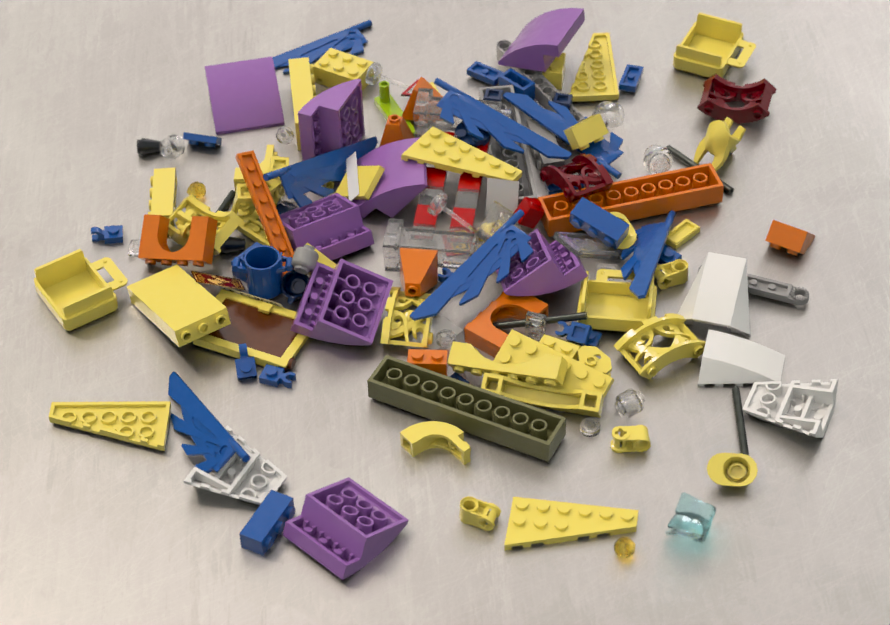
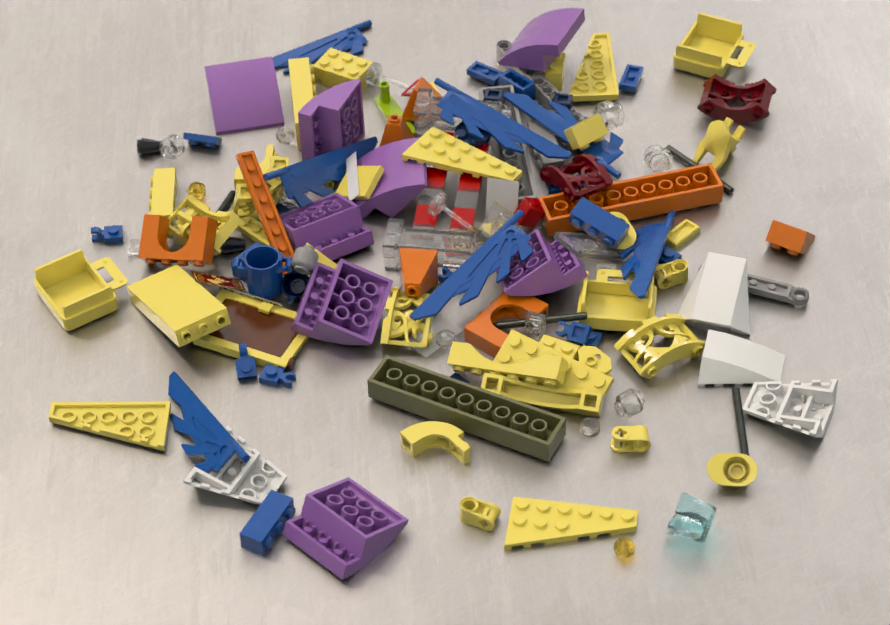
(430, 359): orange slope -> none

